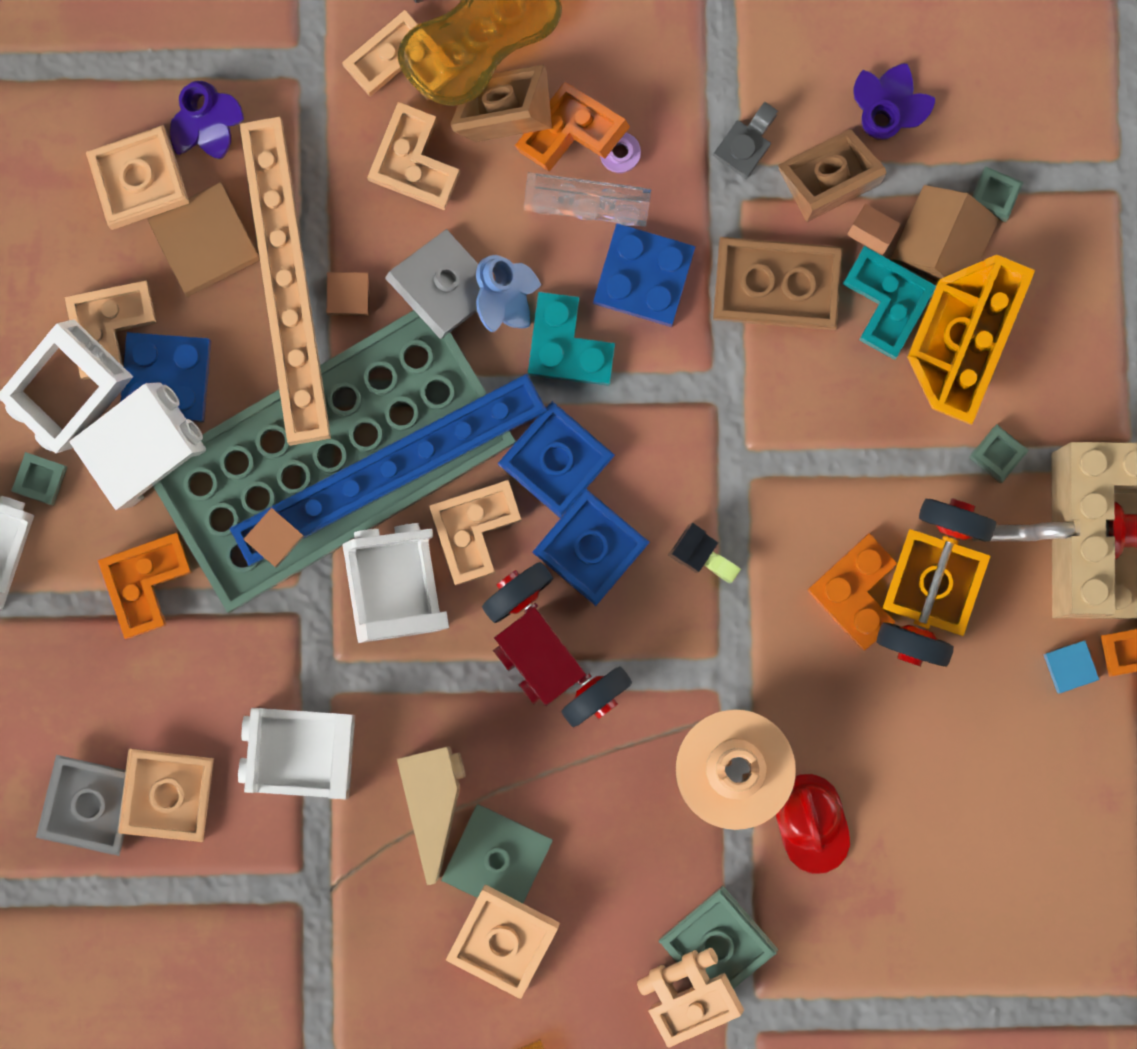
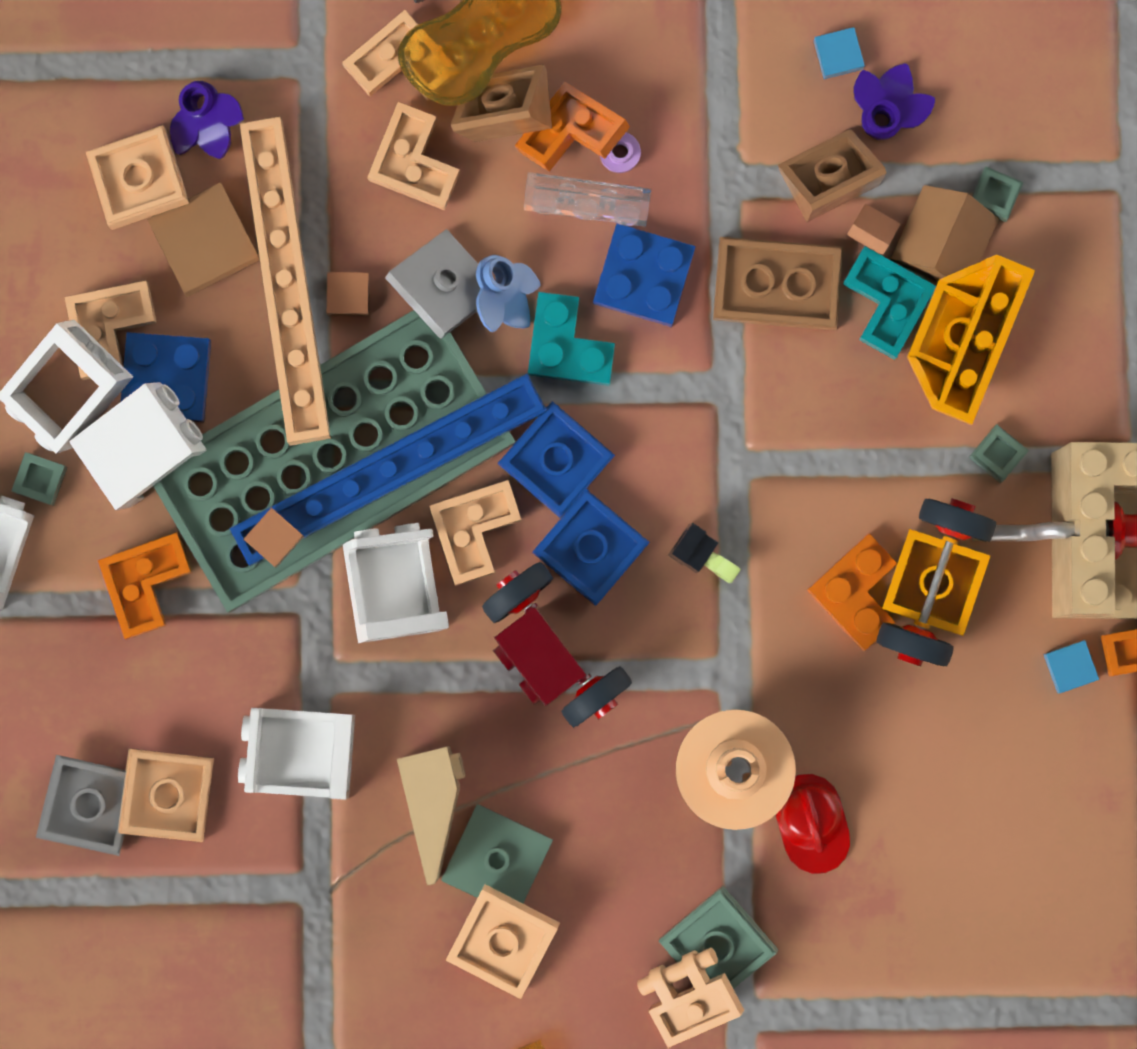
(745, 145): dark grey plate -> none
(839, 53): none -> dark azure tile

